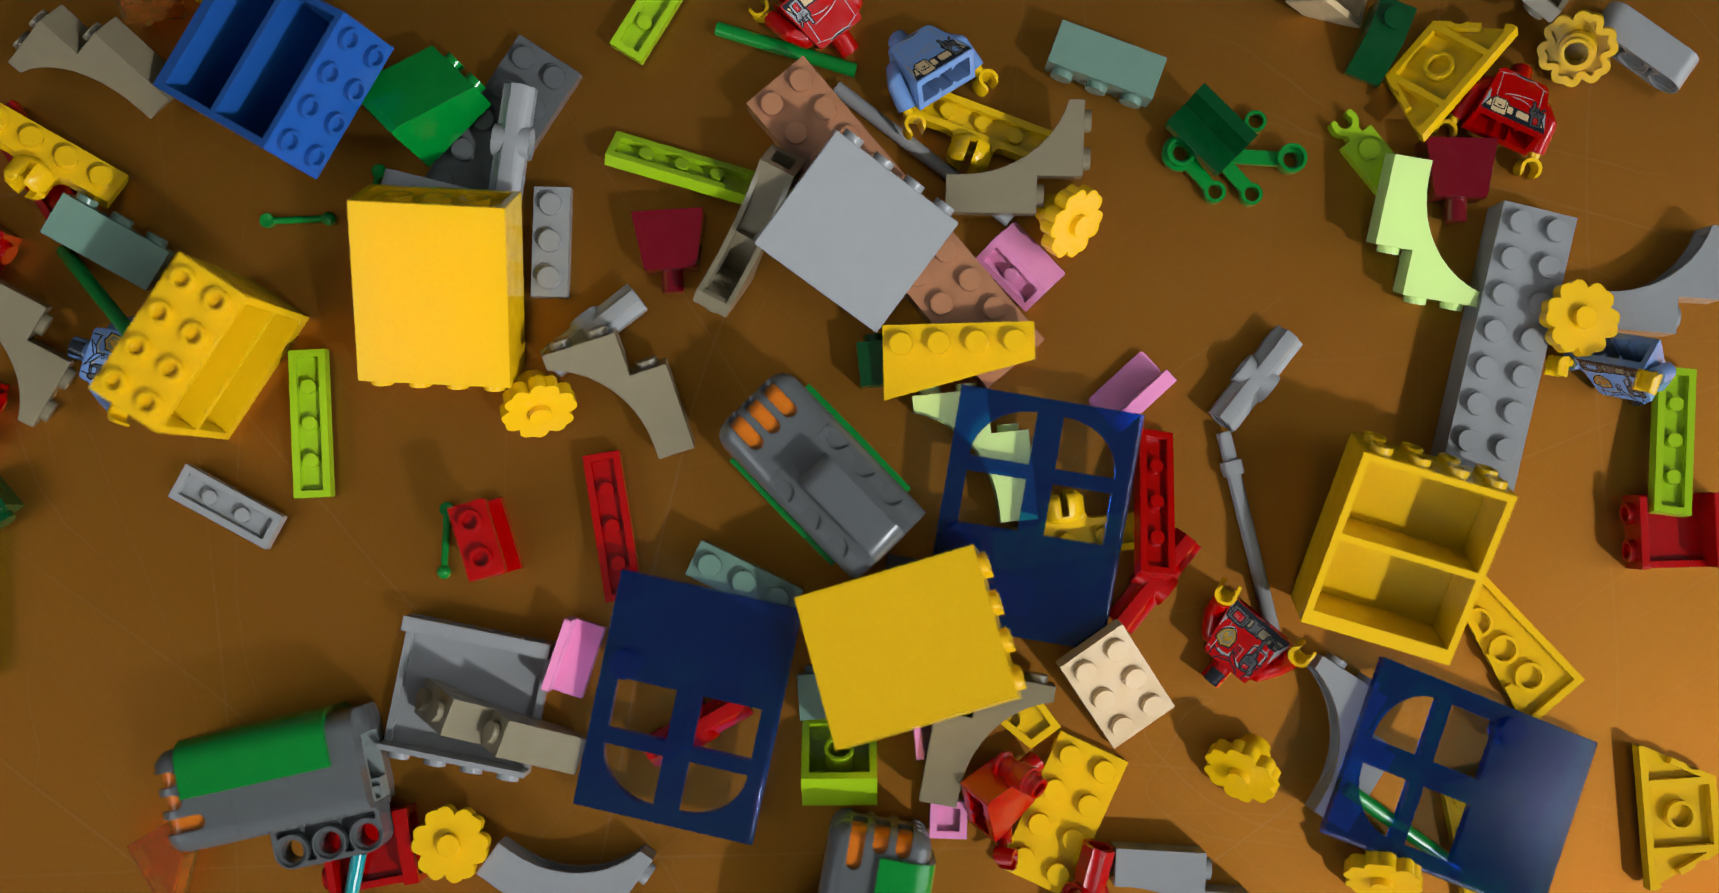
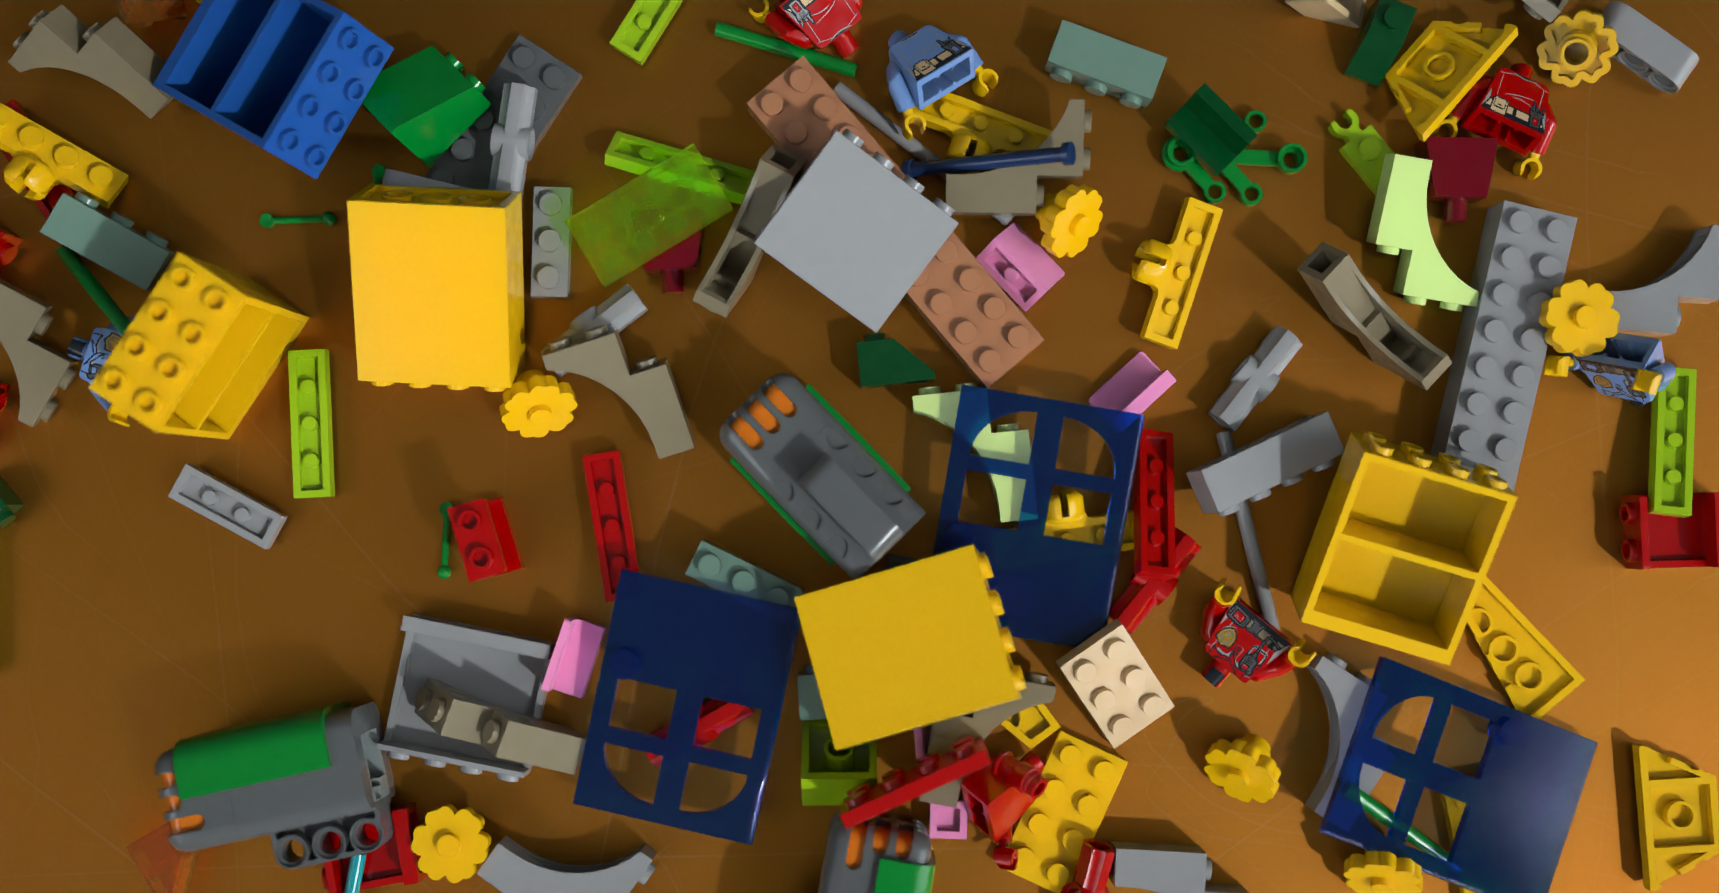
(648, 215): none -> clear neon green plate
(902, 786): none -> red plate
(943, 353): yellow wing -> none
(1064, 154): none -> dark blue bar
(1175, 271): none -> yellow plate
(1266, 463): none -> light grey brick
(1361, 311): none -> dark tan arch

